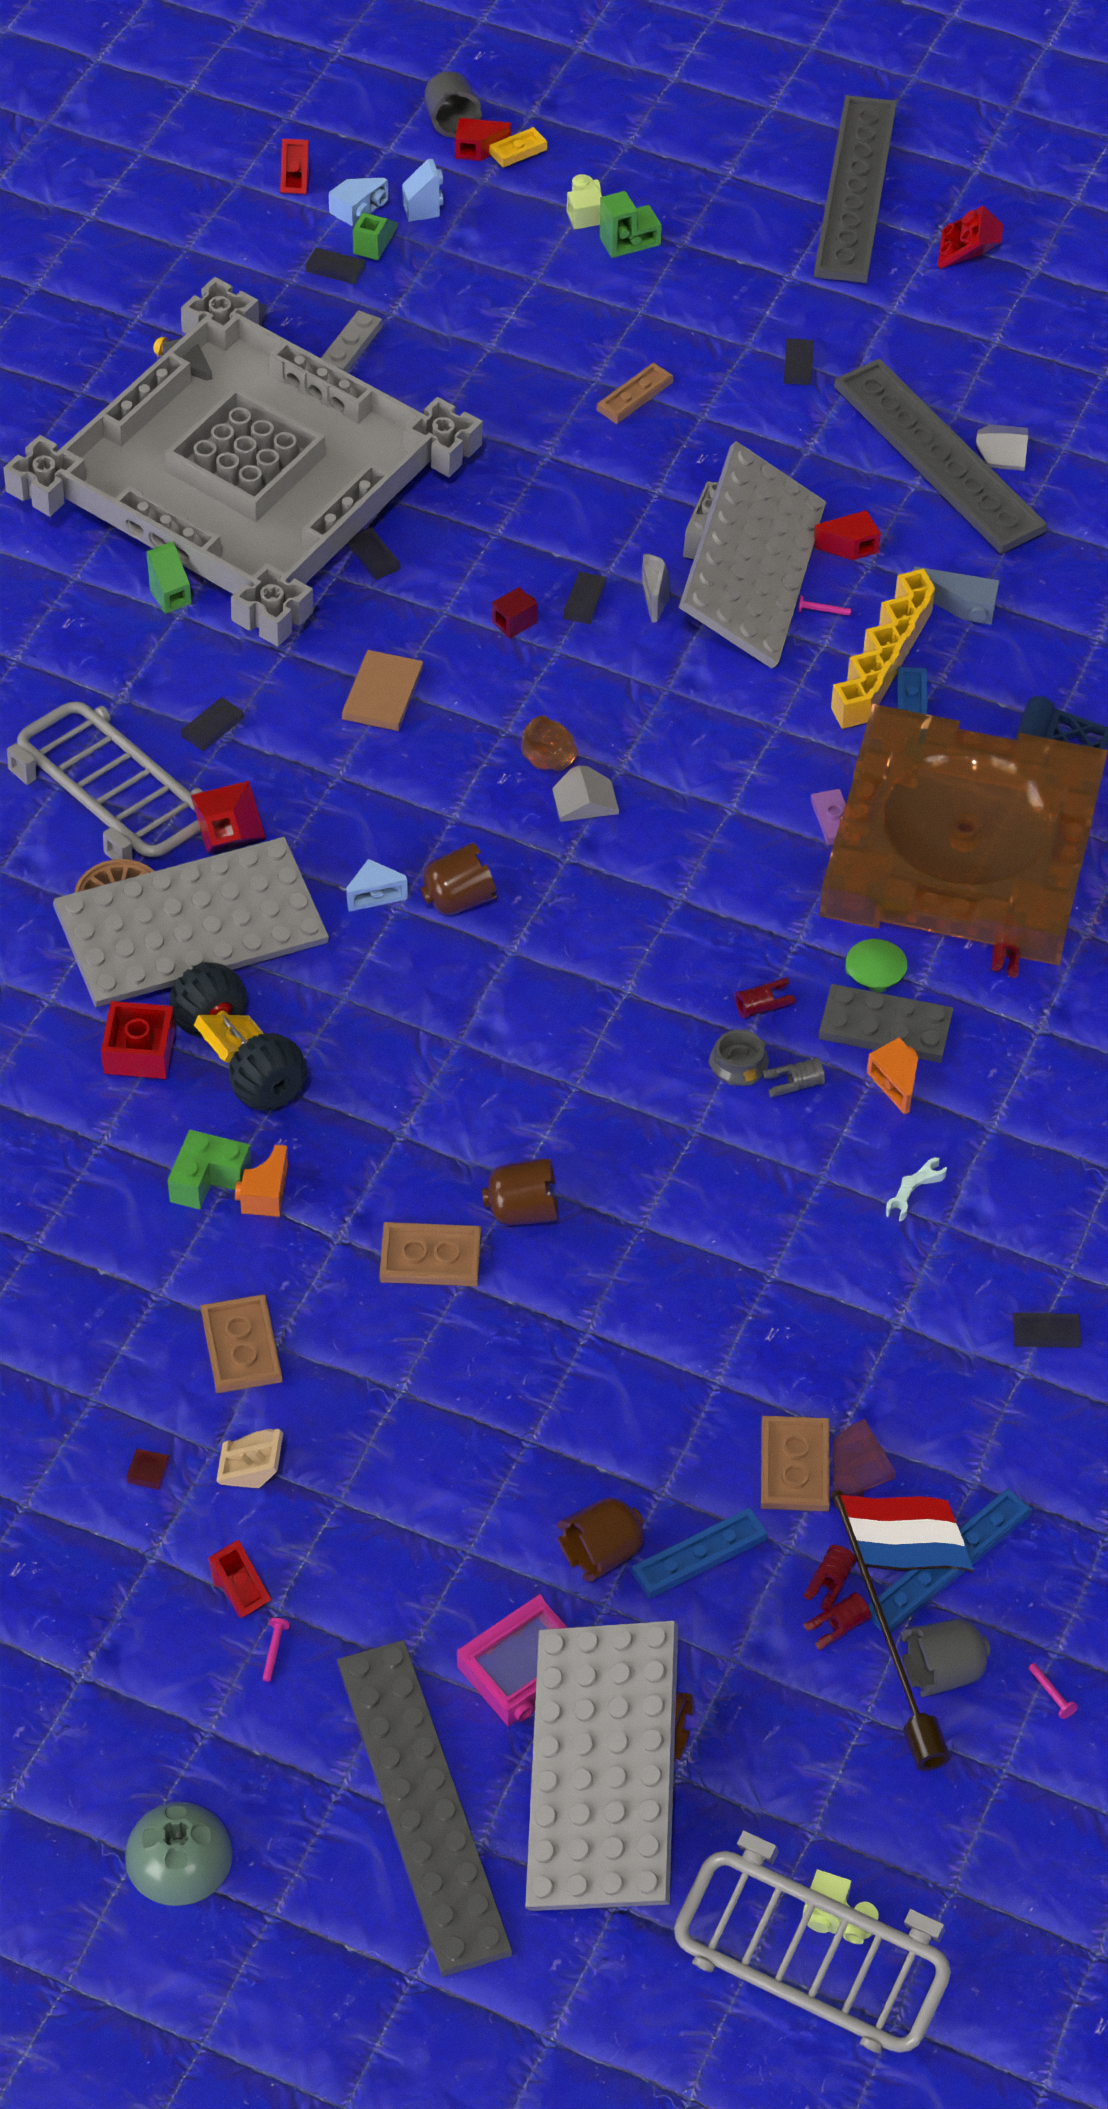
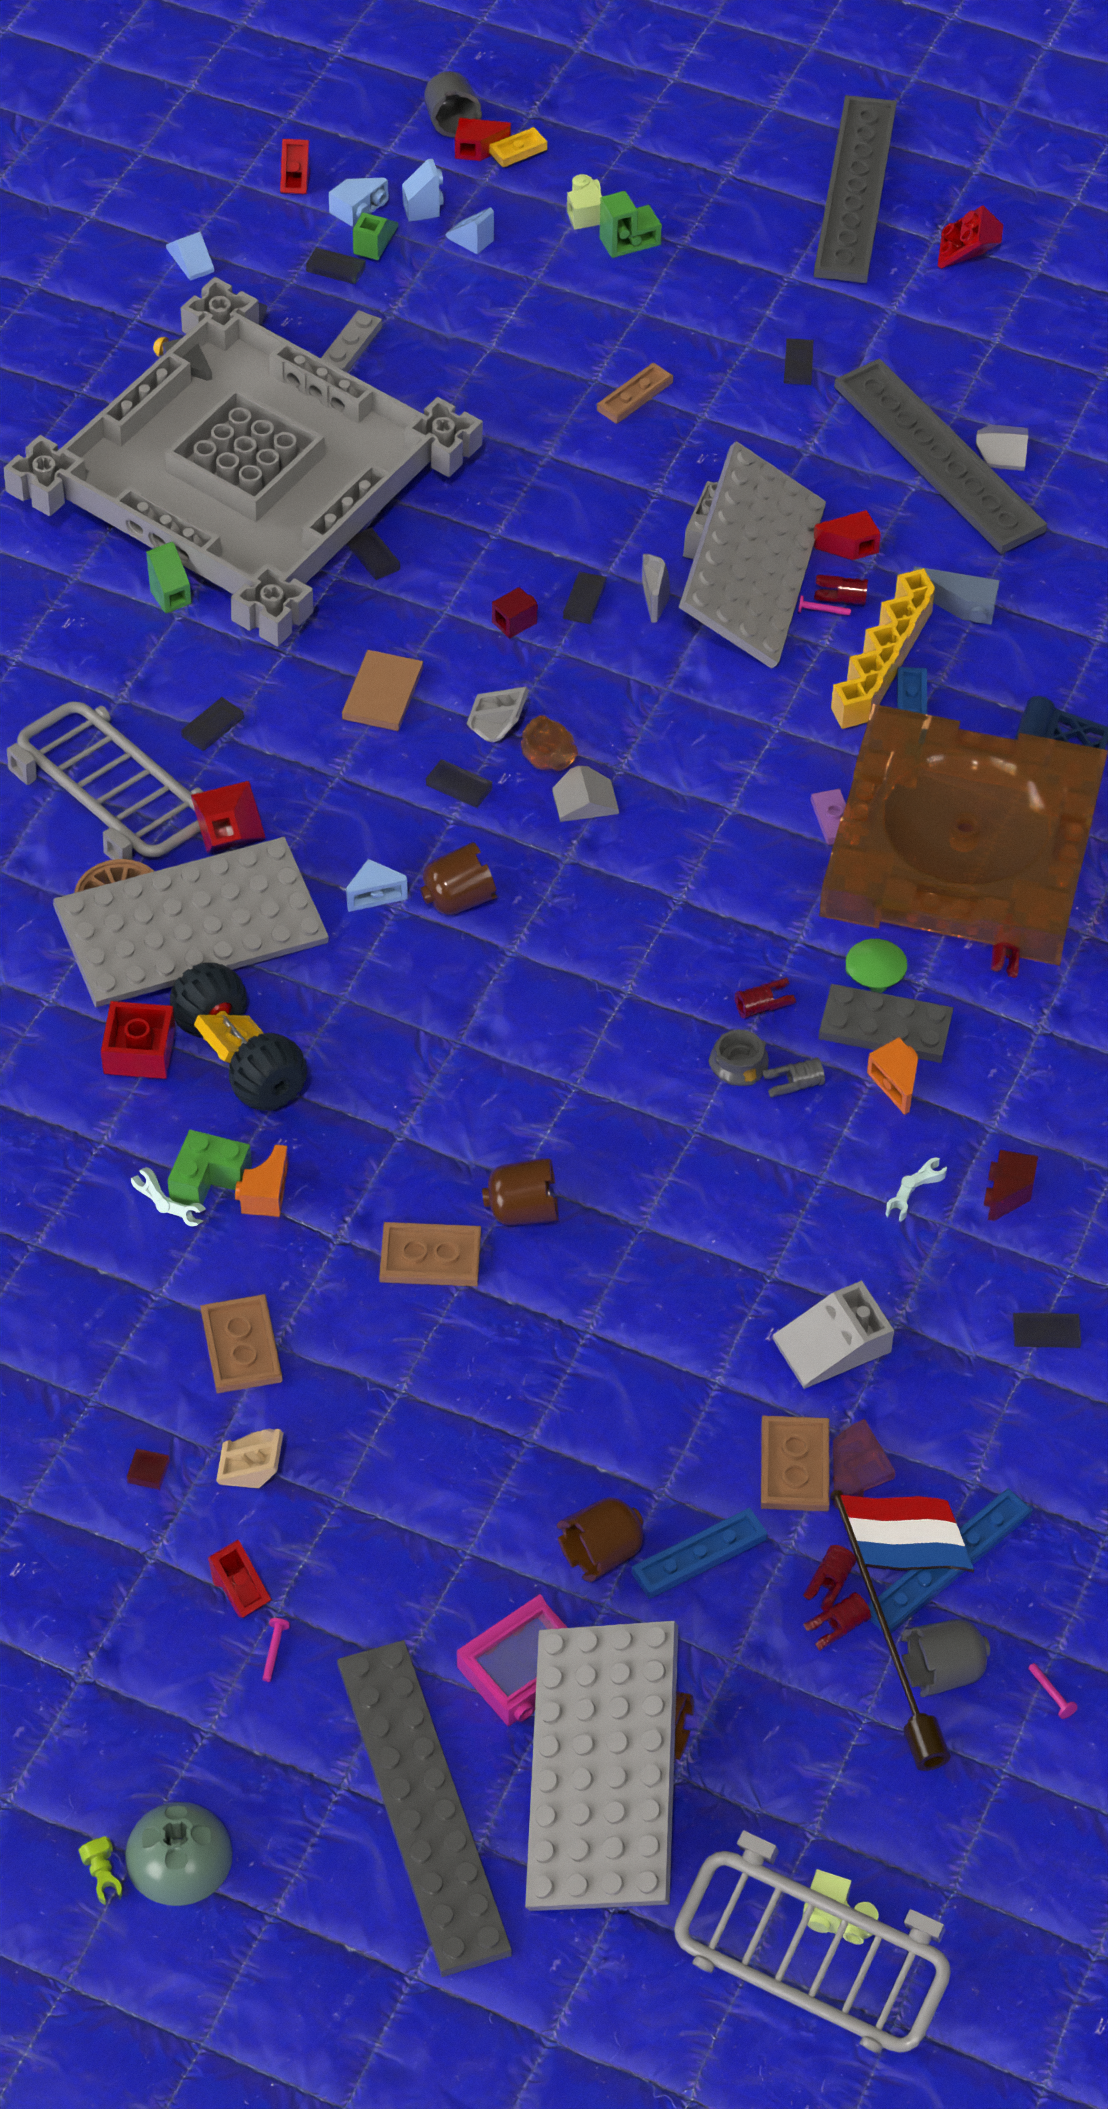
(95, 1854): none -> lime piece
(163, 1203): none -> light aqua piece
(191, 256): none -> light blue slope
(459, 783): none -> clear smoke tile
(474, 232): none -> light blue slope
(496, 712): none -> light grey slope
(835, 1335): none -> light grey slope
(848, 590): none -> dark red hinge
(1013, 1183): none -> clear red slope

